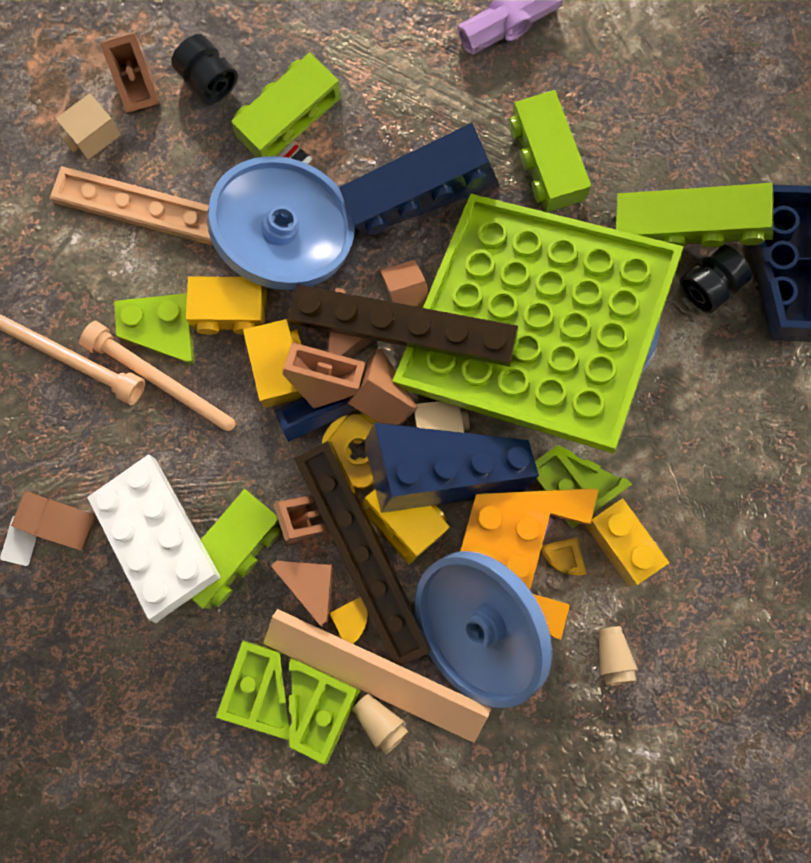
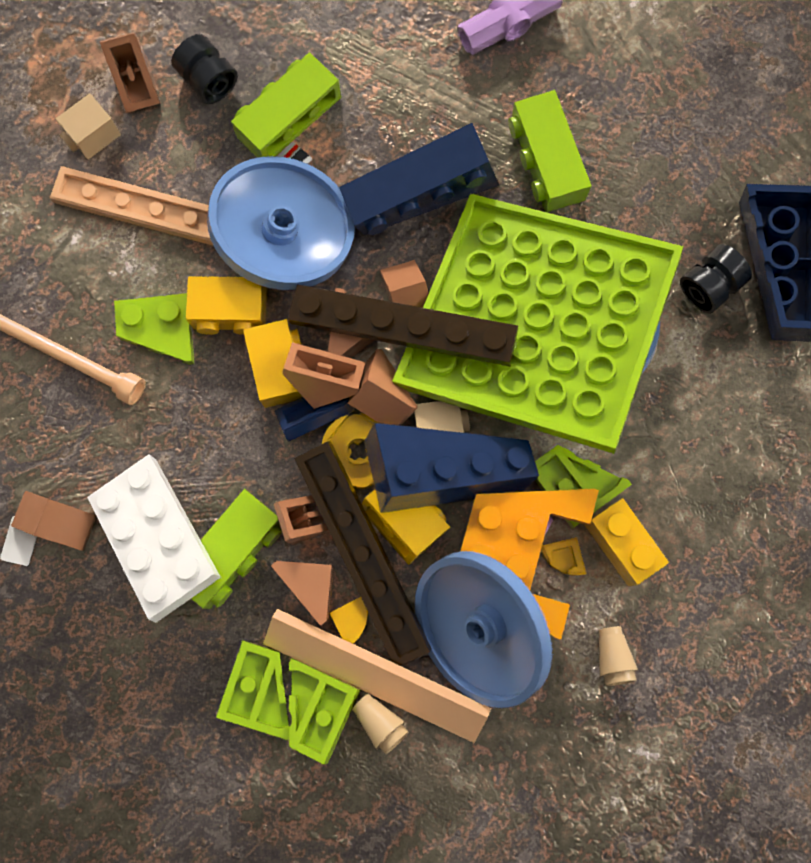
(98, 339): light nougat piece -> none
(700, 214): lime brick -> none

